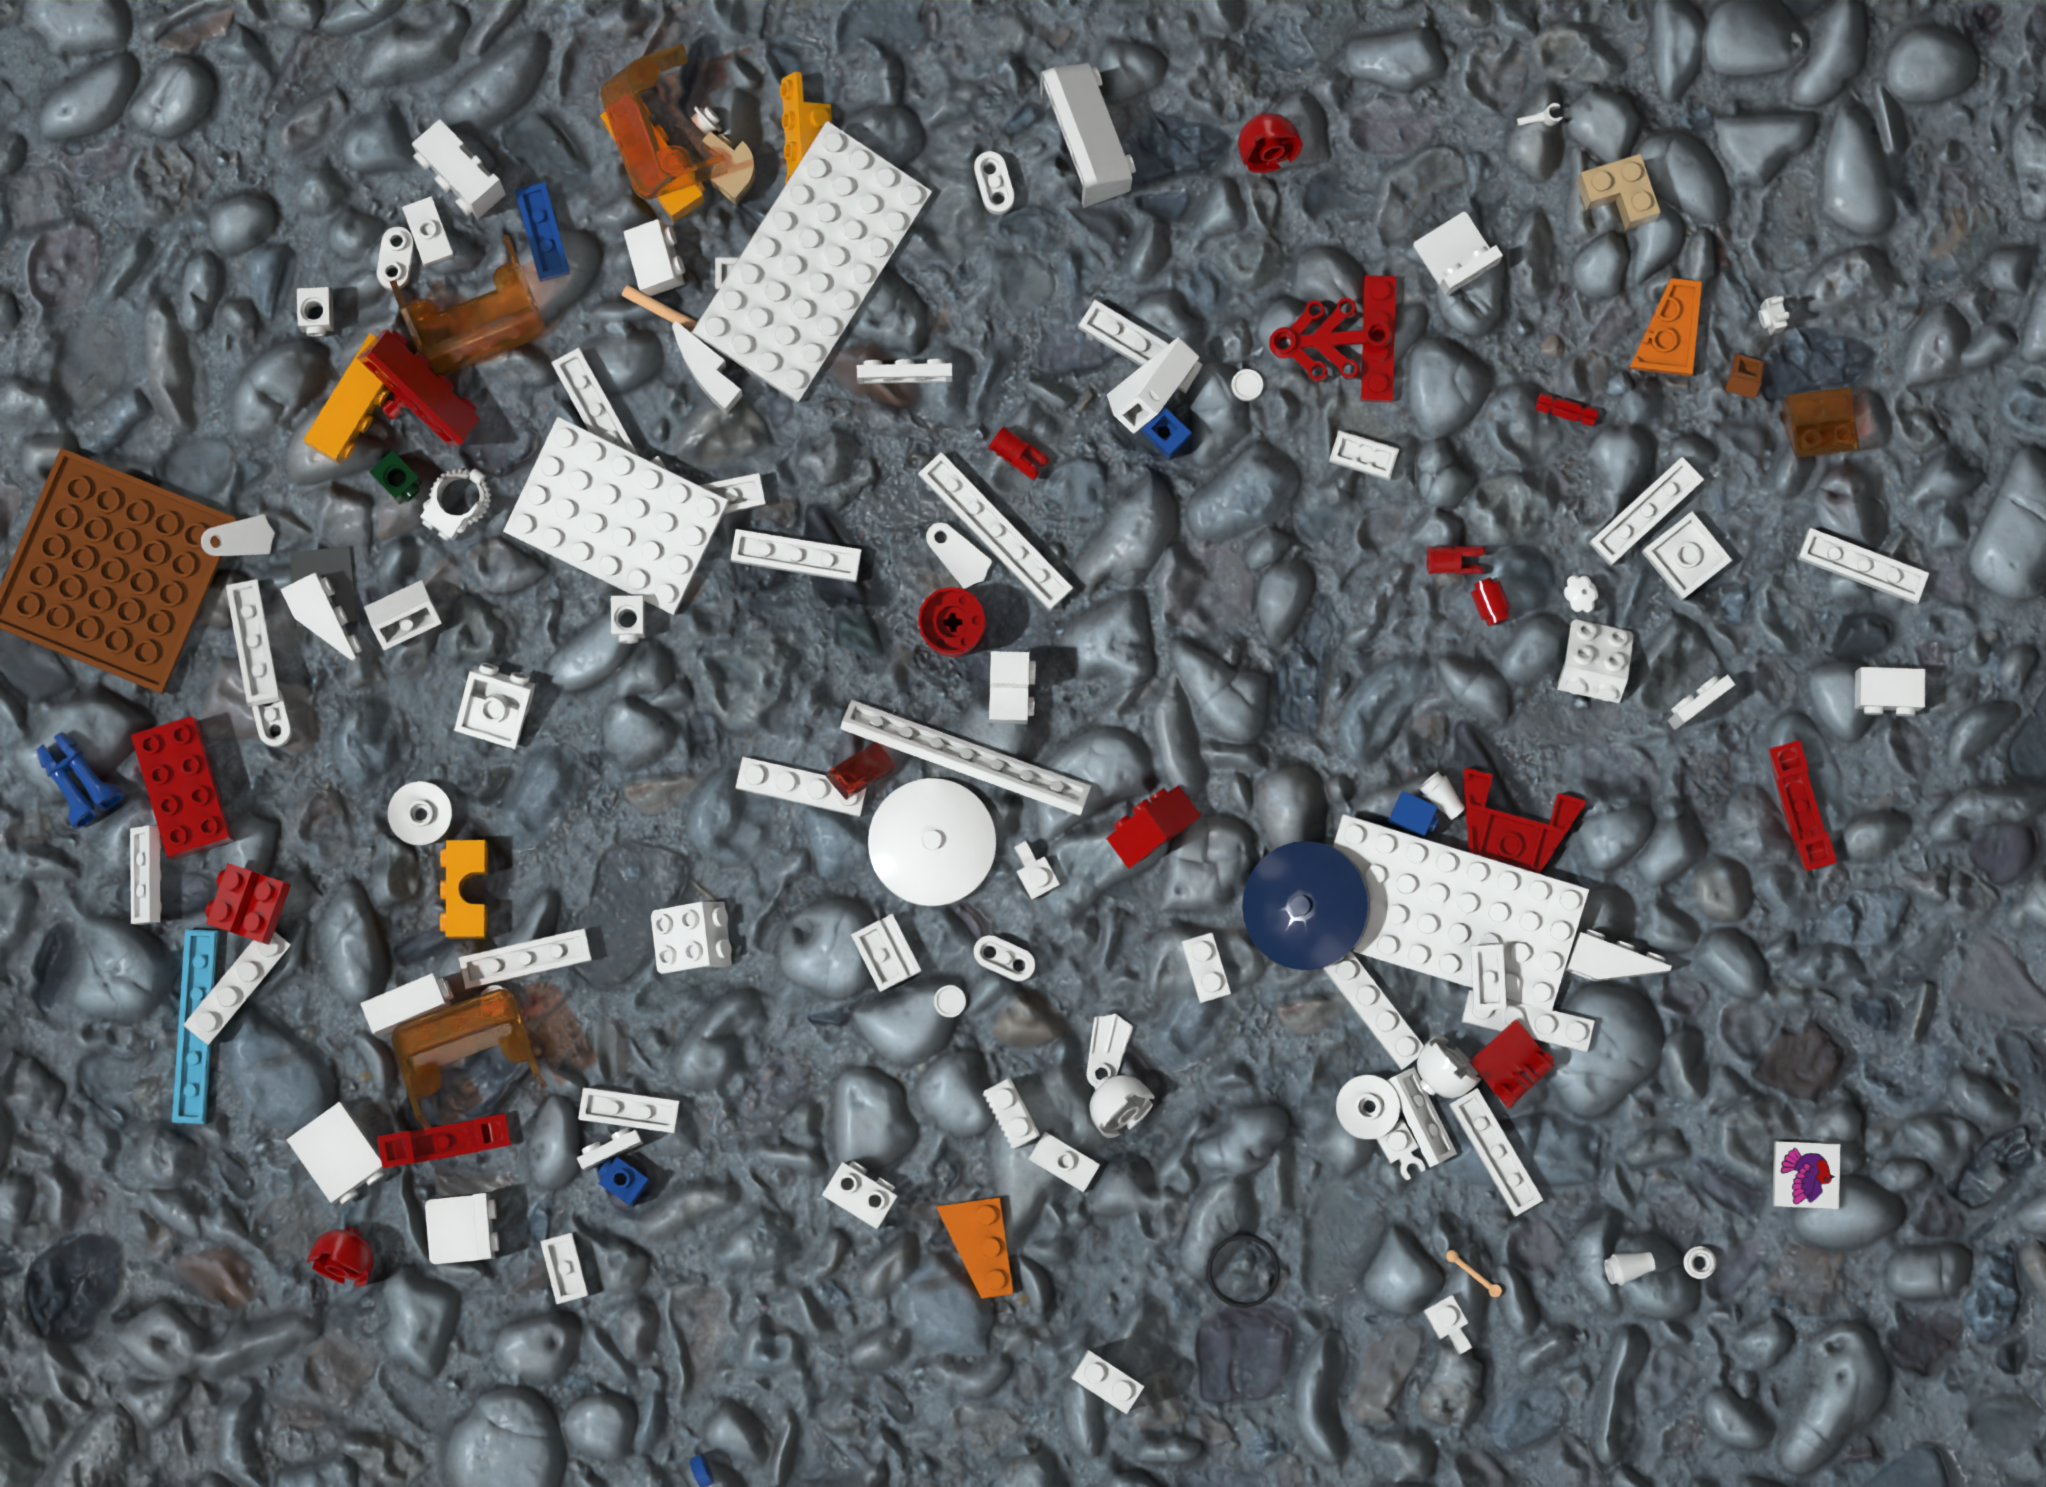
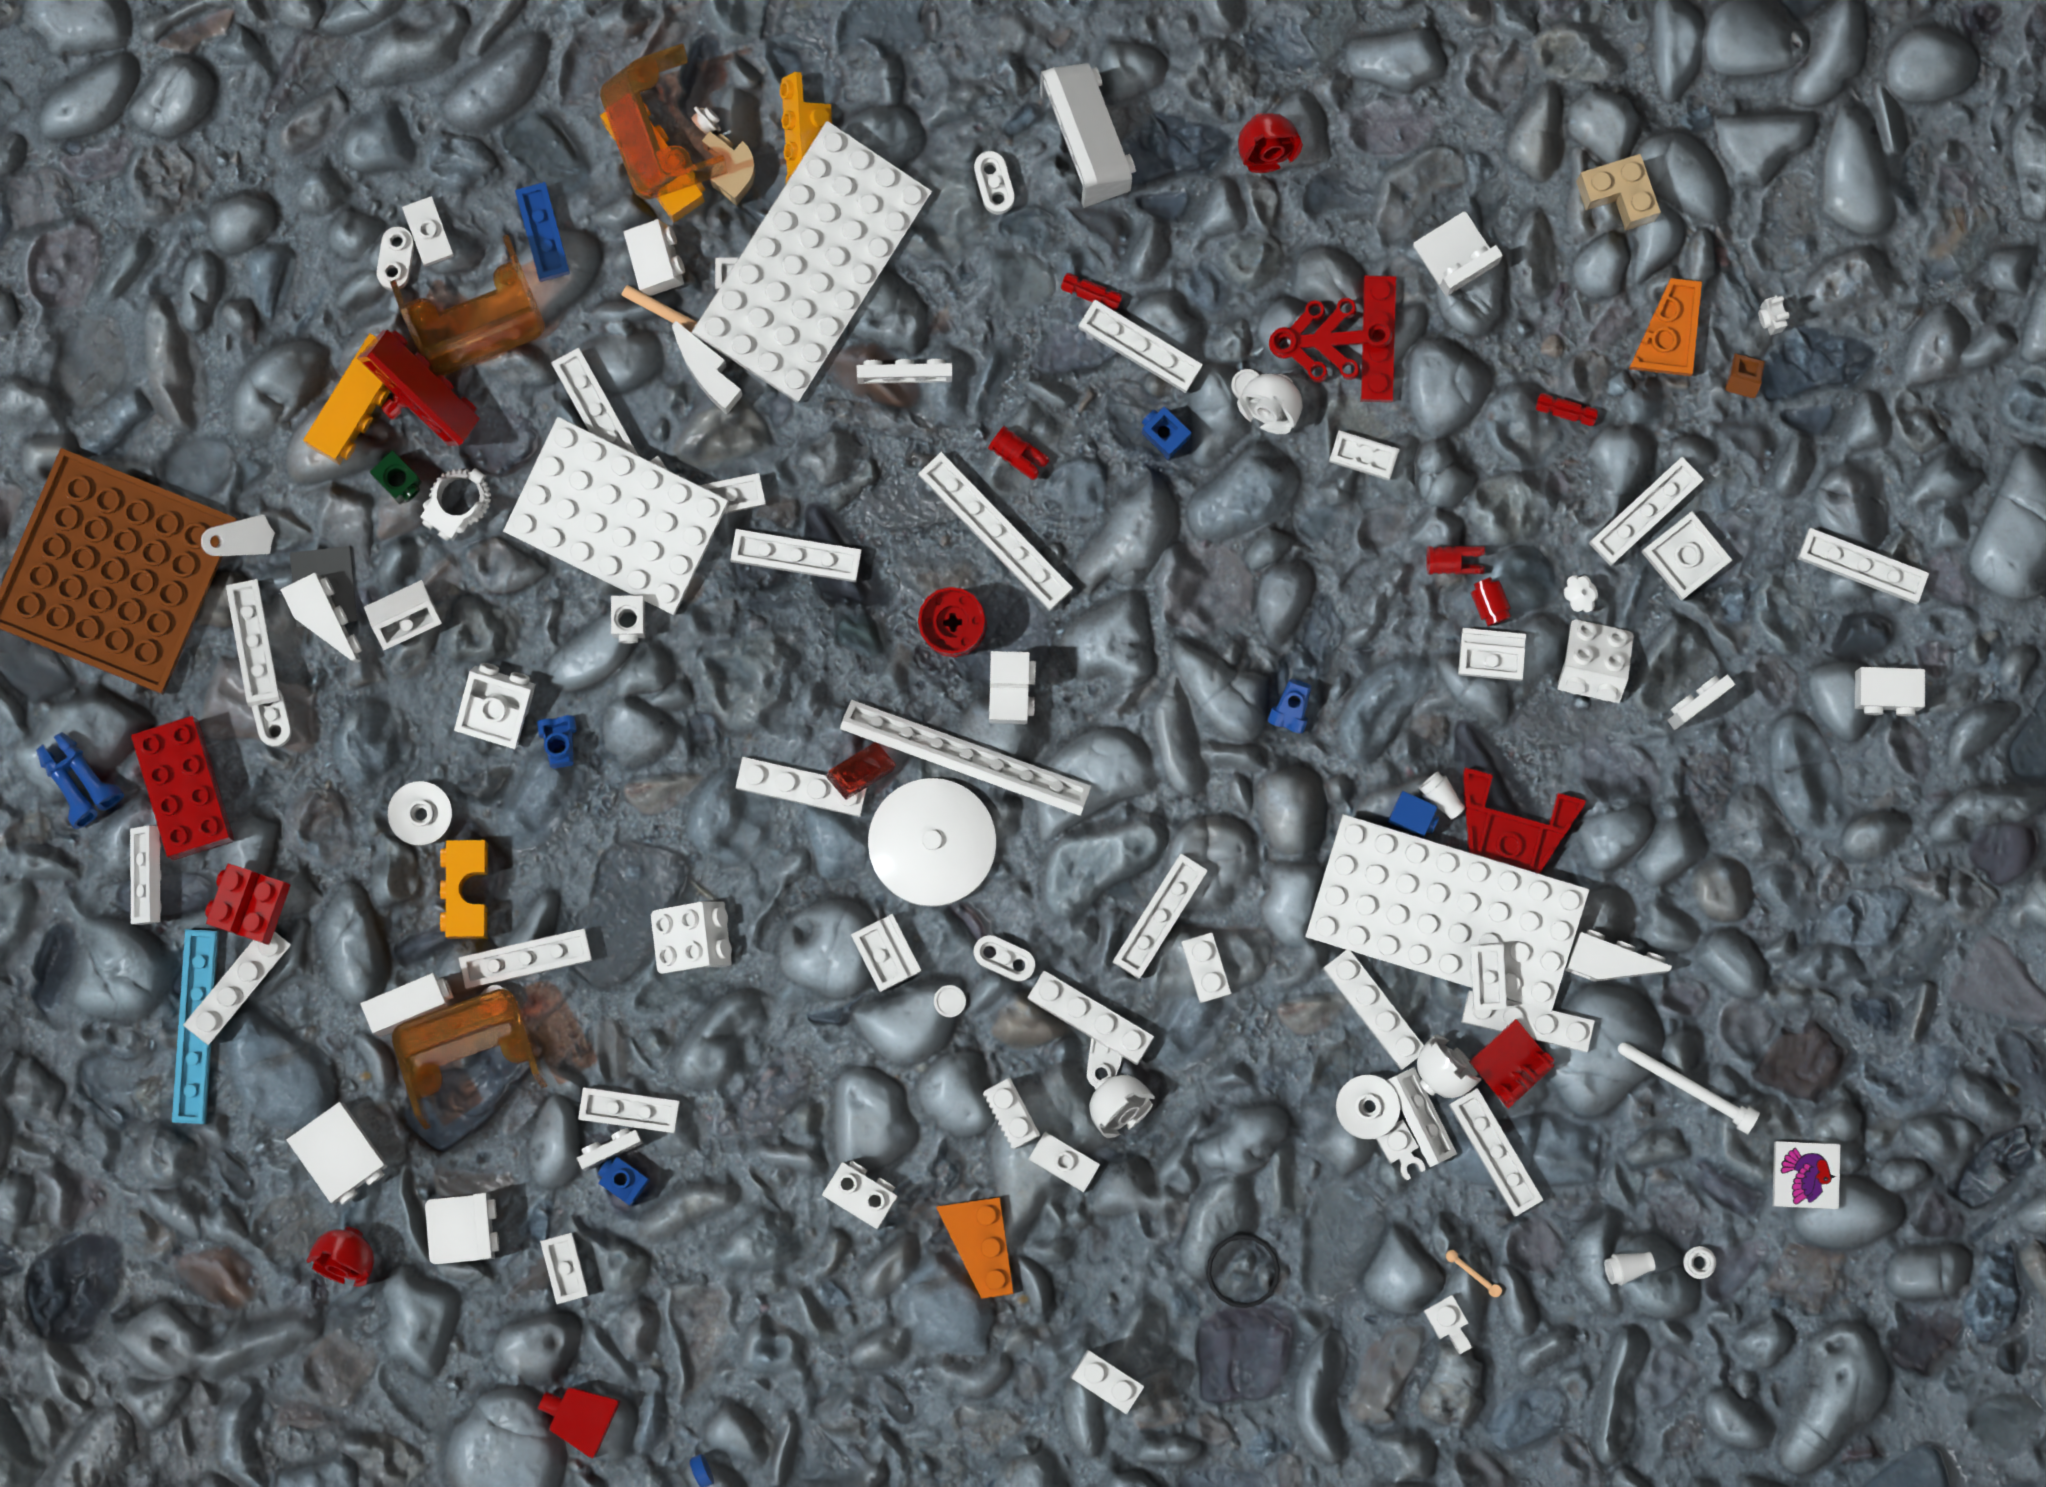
(313, 297): white brick -> none
(443, 1141): red slope -> none
(457, 170): white wedge -> none
(557, 735): none -> blue plate
(580, 1417): none -> red torso
(958, 555): white piece -> none
(1036, 875): white plate -> none
(1090, 1017): none -> white plate
(1091, 291): none -> red axle
(1151, 386): white slope -> none
(1152, 825): red brick -> none
(1160, 916): none -> white plate
(1272, 401): none -> white cylinder
(1289, 712): none -> blue plate
(1306, 905): dark blue dish -> none
(1492, 654): none -> white plate
(1541, 117): white hand -> none
(1742, 1117): none -> white piece
(1800, 806): red slope -> none
(1820, 422): clear orange slope -> none

